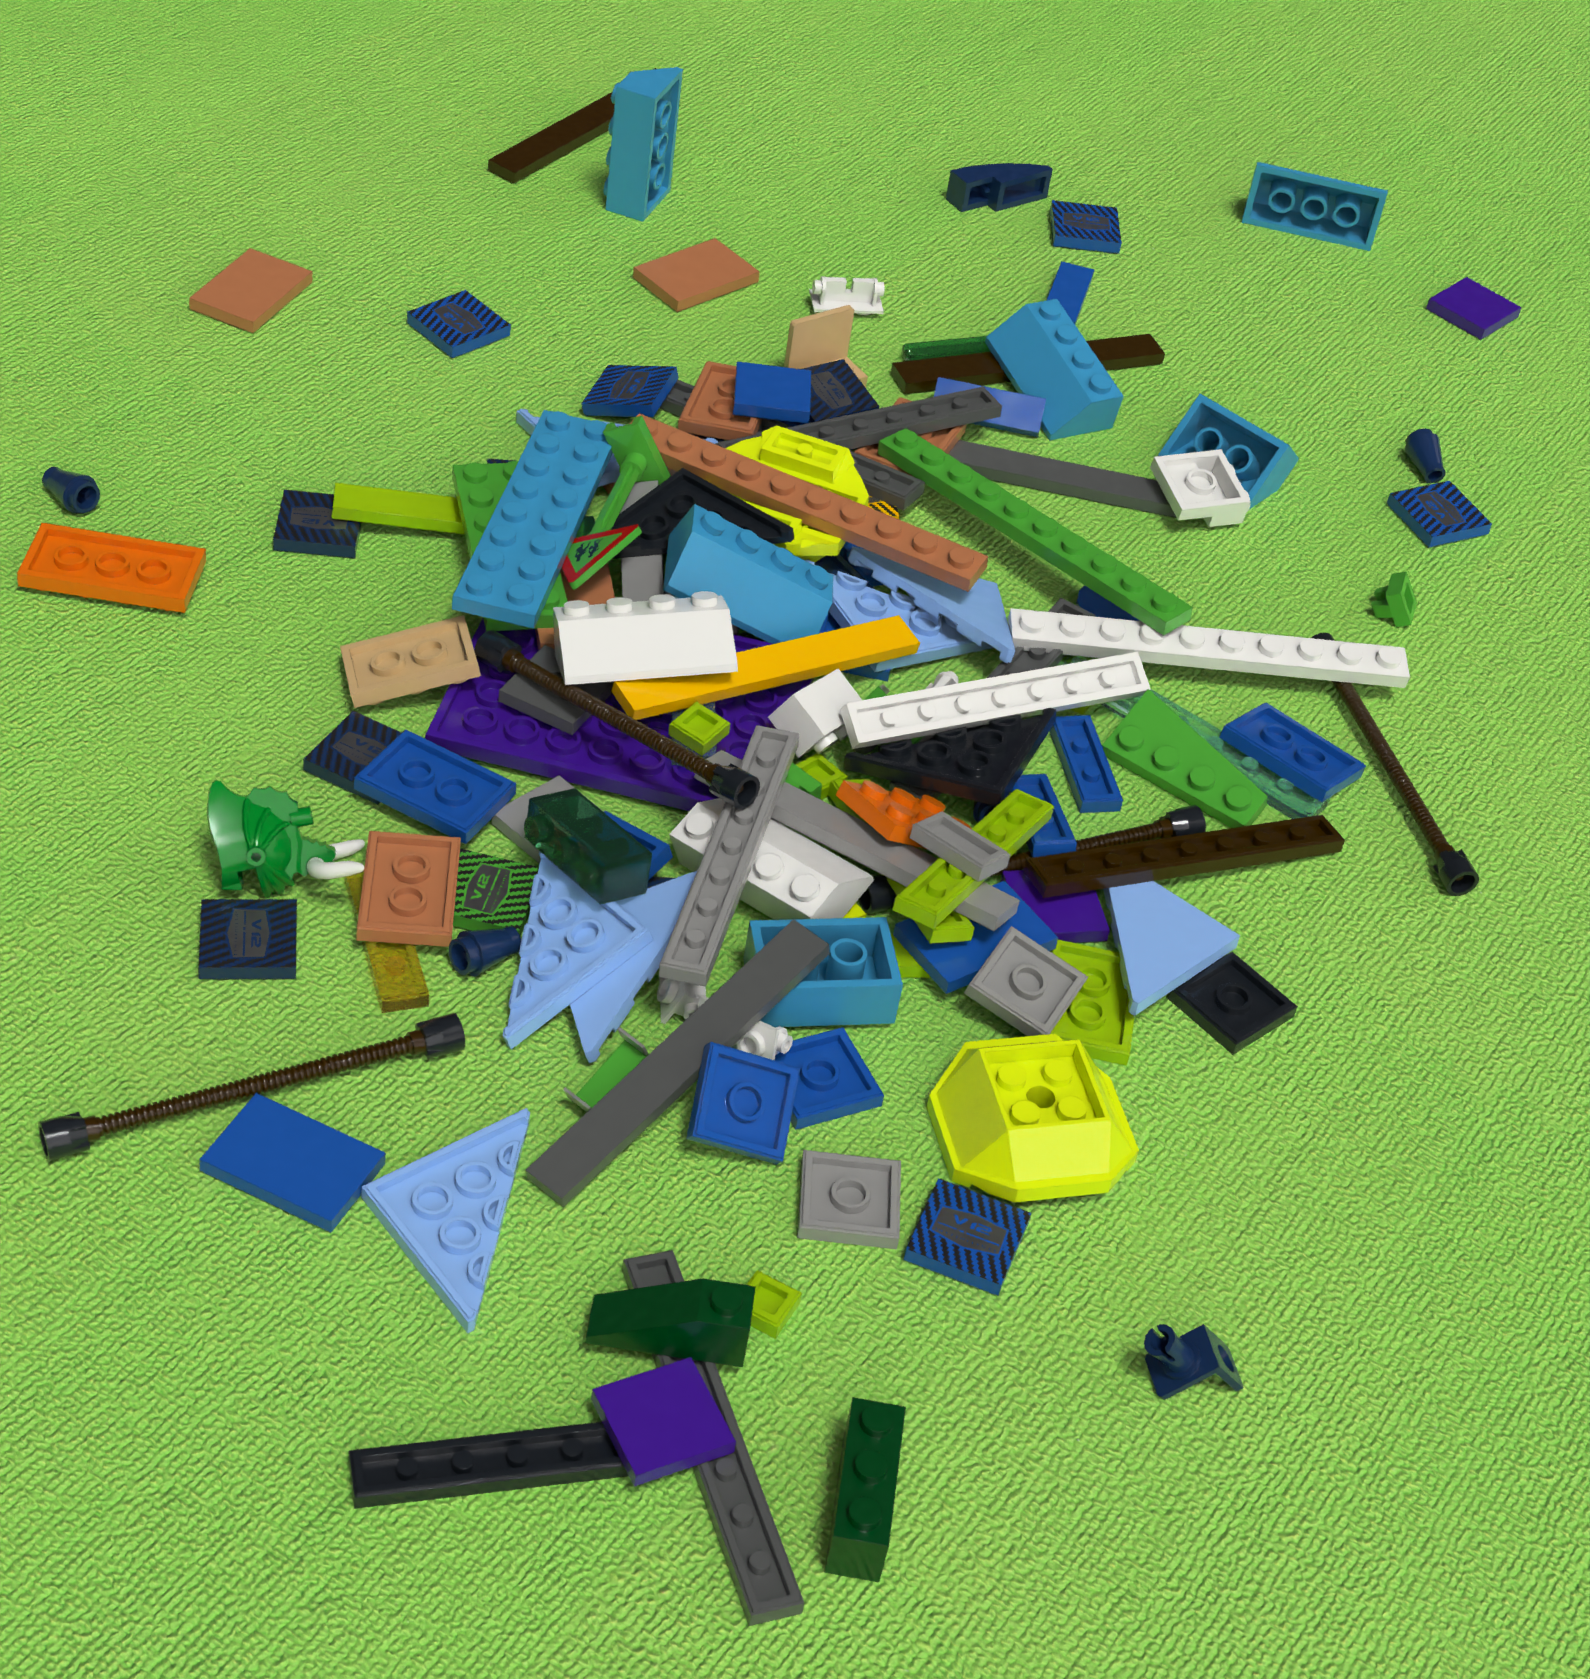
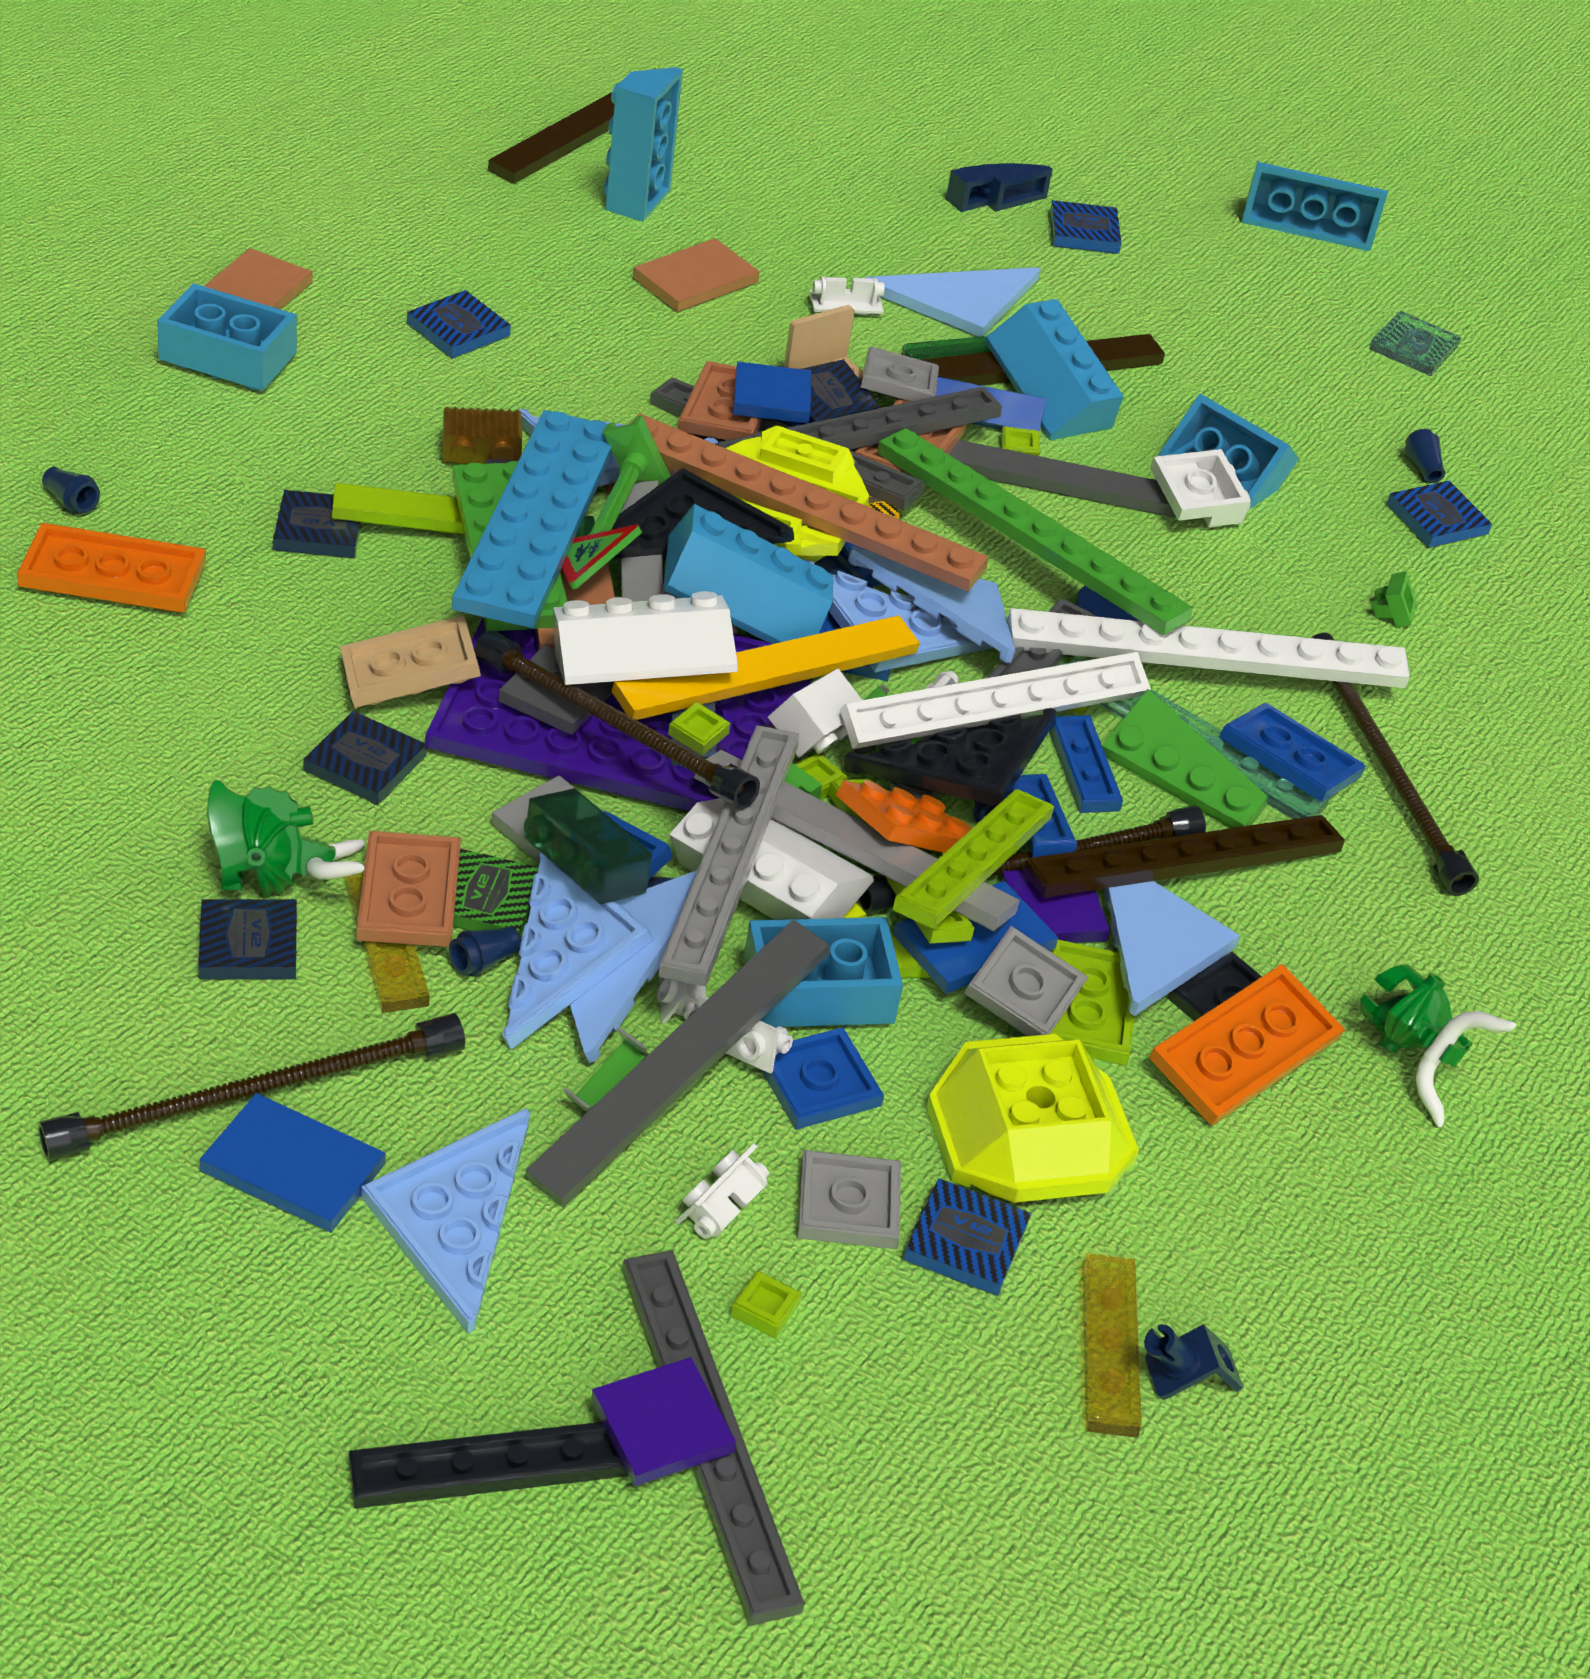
(227, 336): none -> dark azure brick
(435, 786): blue tile -> none
(481, 435): none -> pearl gold brick
(630, 391): blue tile -> none
(676, 1320): dark green slope -> none
(710, 1204): none -> white hinge
(743, 1103): blue tile -> none
(865, 1490): dark green brick -> none
(899, 375): none -> light grey plate
(960, 846): light grey tile -> none
(961, 299): none -> light blue tile
(1020, 440): none -> lime tile
(1071, 288): blue tile -> none
(1111, 1346): none -> clear yellow tile
(1246, 1044): none -> orange plate
(1415, 343): none -> clear light blue tile
(1426, 1021): none -> green helmet
(1473, 308): dark purple tile -> none

